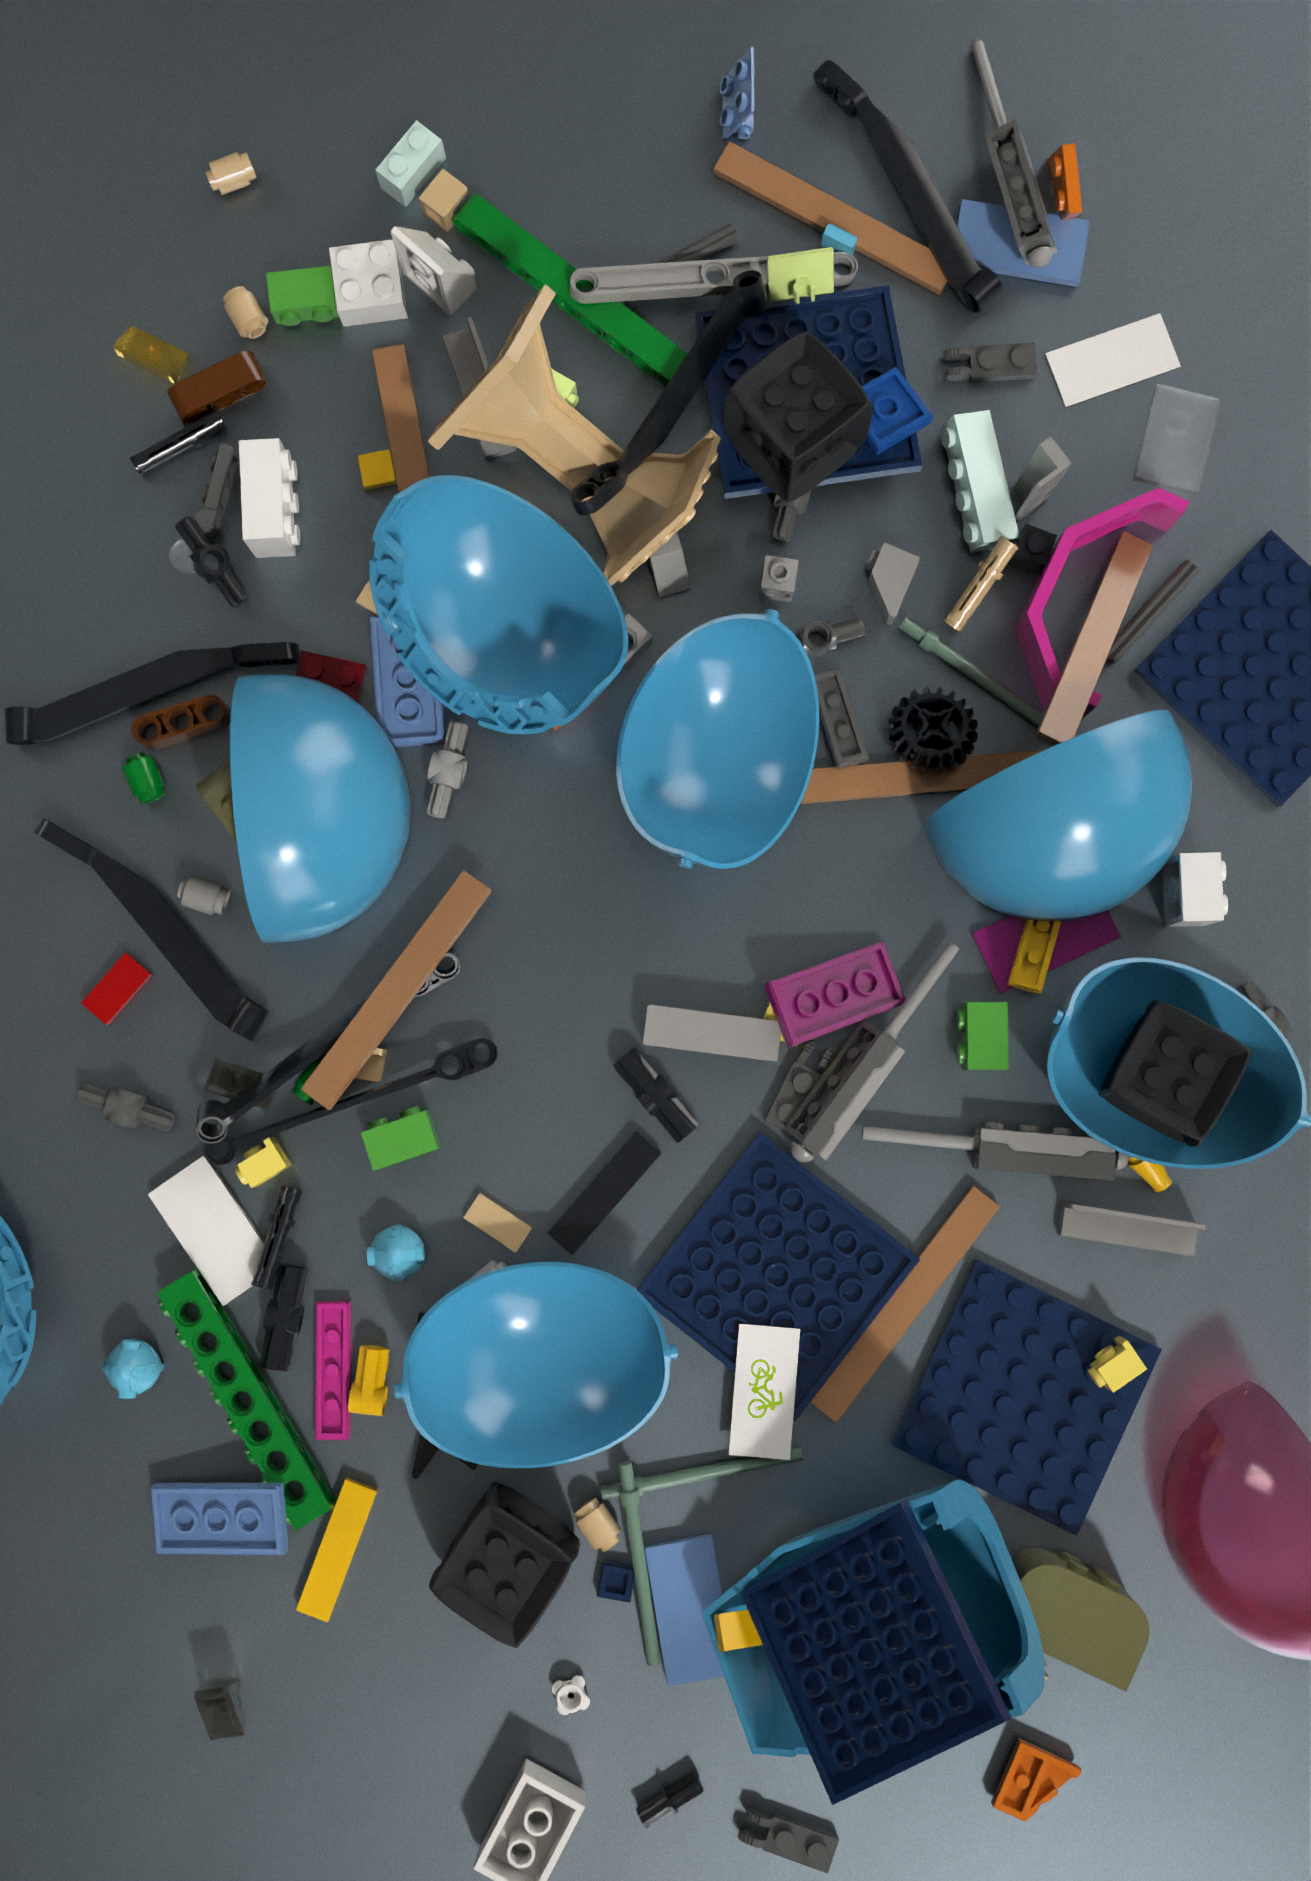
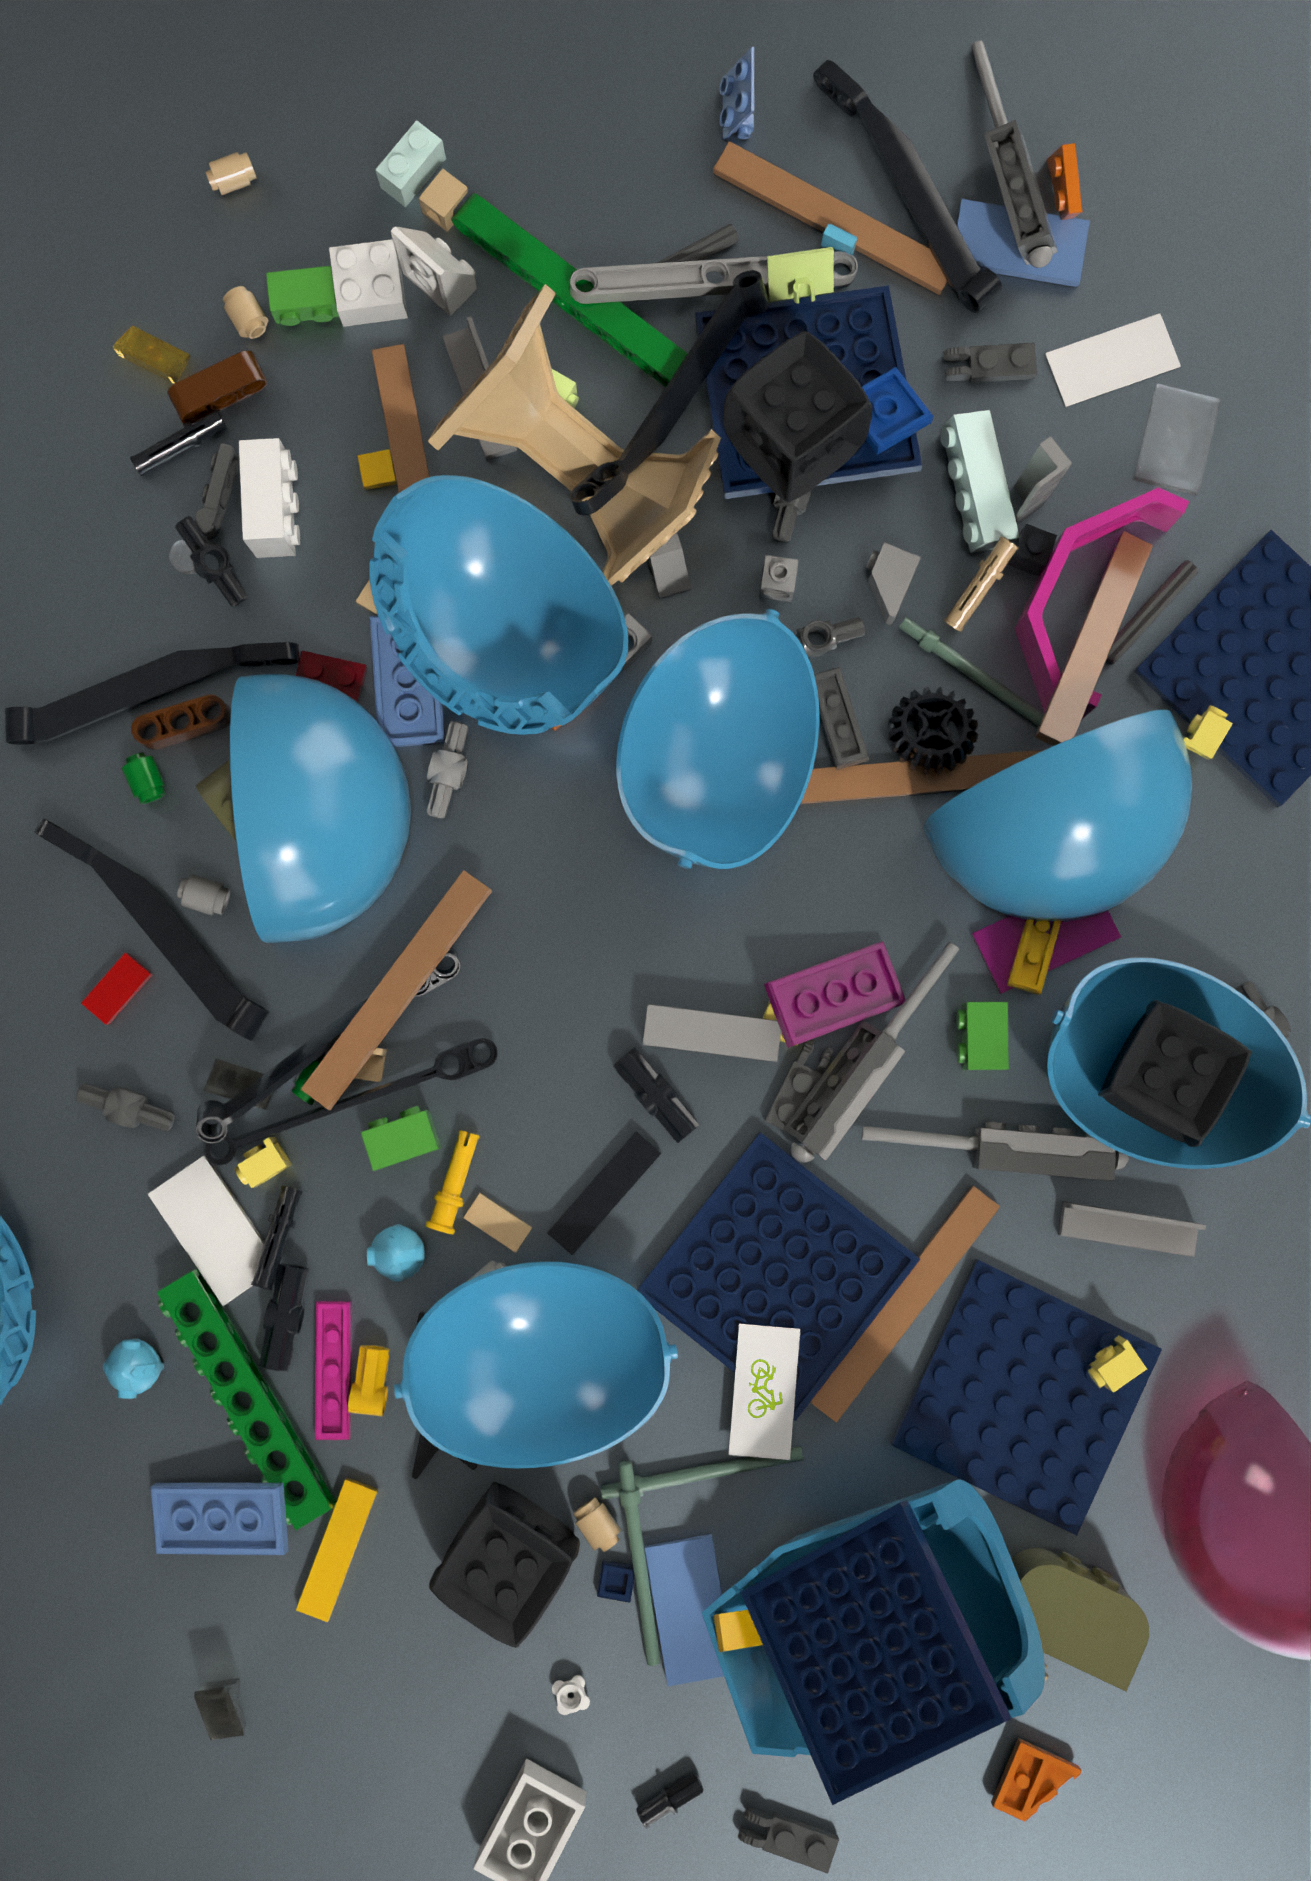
(449, 1199): none -> yellow pin
(1152, 1173): yellow cone -> none
(1194, 889): white brick -> none
(1207, 732): none -> light yellow brick

